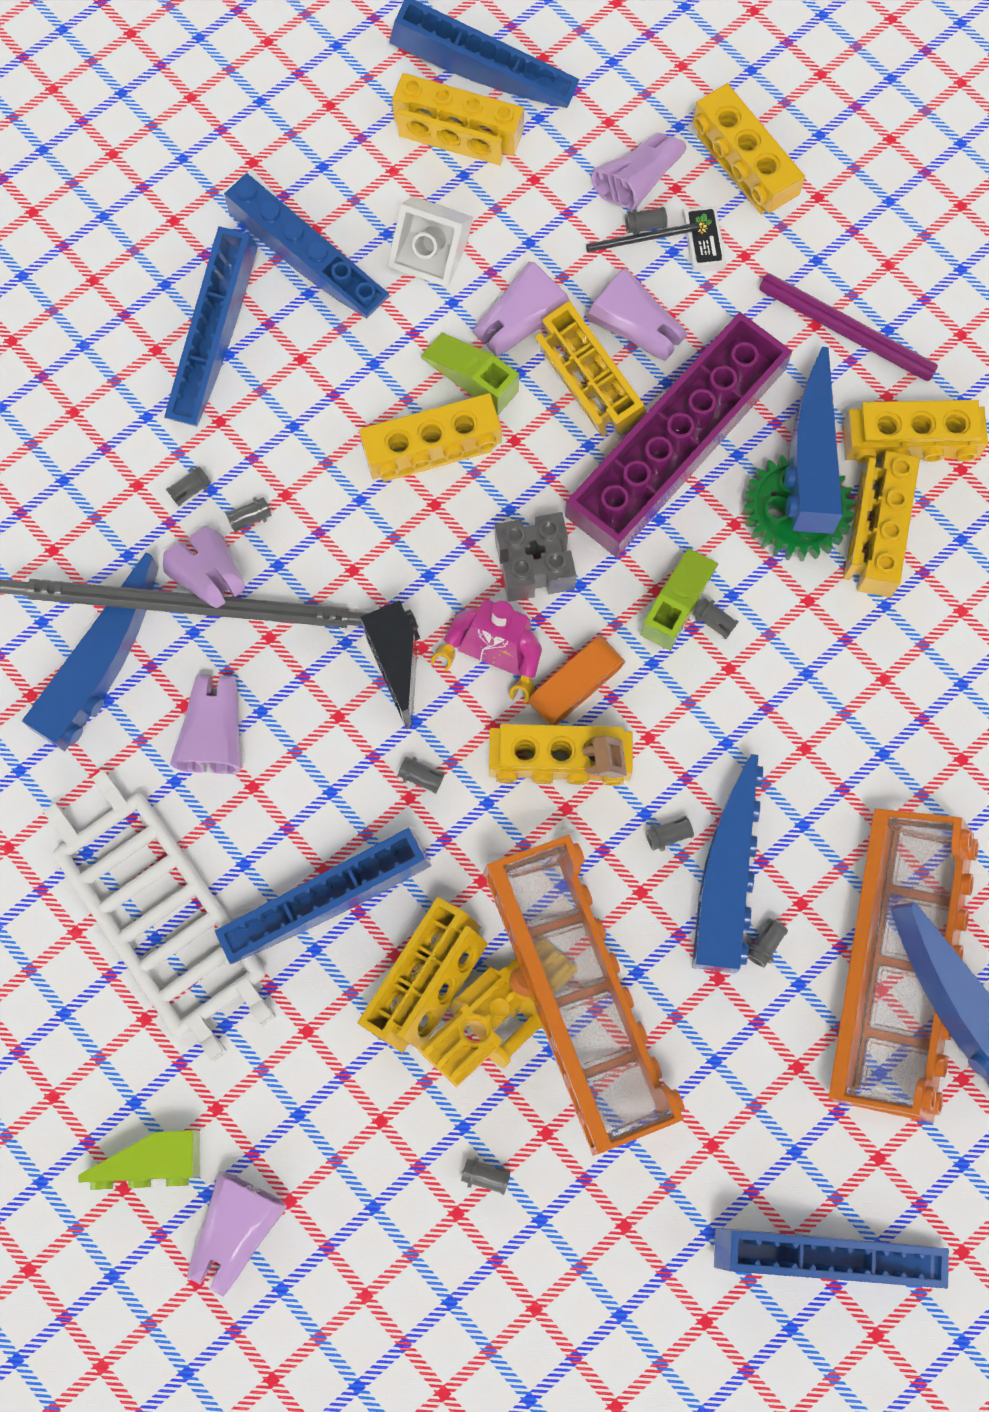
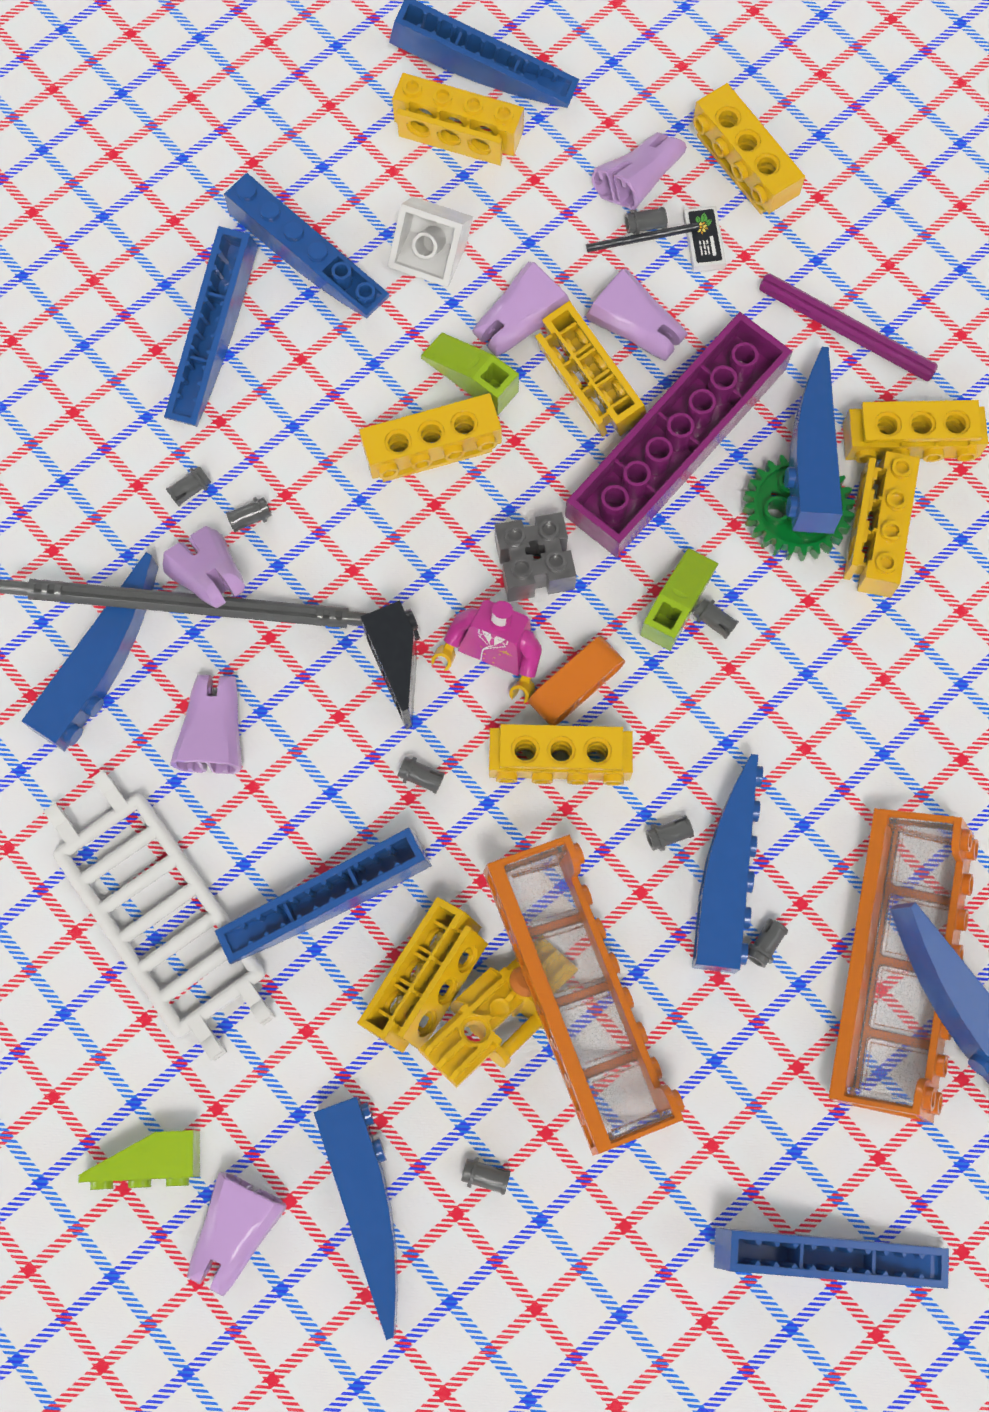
(365, 1198): none -> blue slope
(608, 757): medium nougat tile -> none

